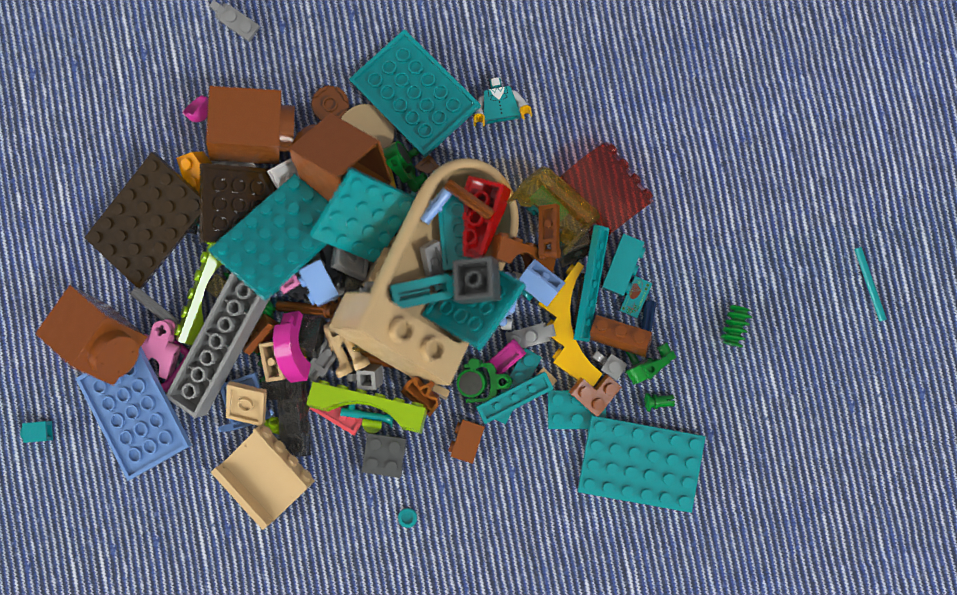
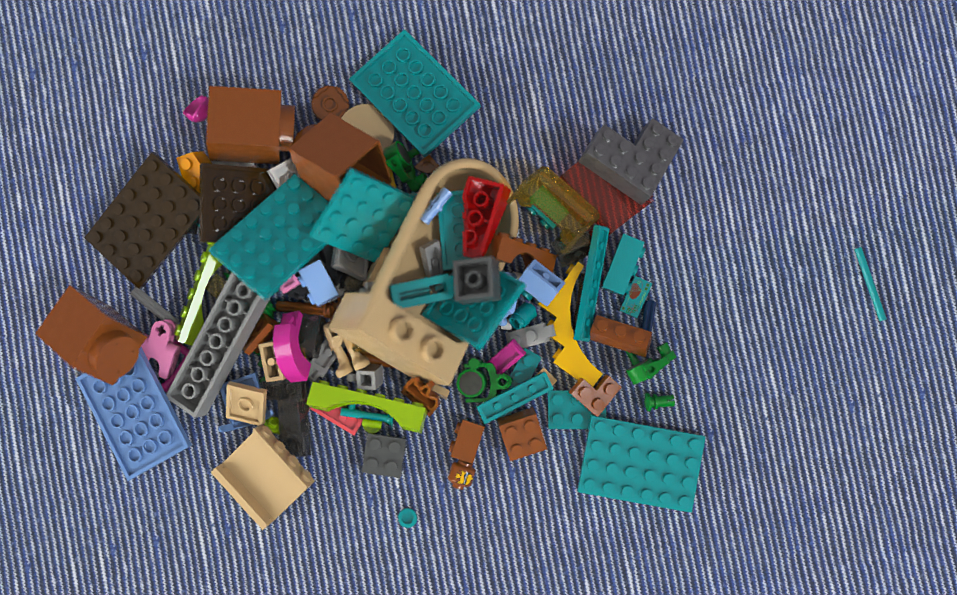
(36, 431): teal brick -> none
(235, 20): light grey hinge -> none
(461, 474): none -> dark orange head
(469, 199): dark orange axle -> none
(500, 104): teal torso -> none
(521, 434): none -> dark orange brick
(523, 316): none -> teal brick
(549, 231): dark orange plate -> none
(611, 365): light grey brick -> none
(630, 166): none -> flat silver brick
(735, 324): green piece -> none

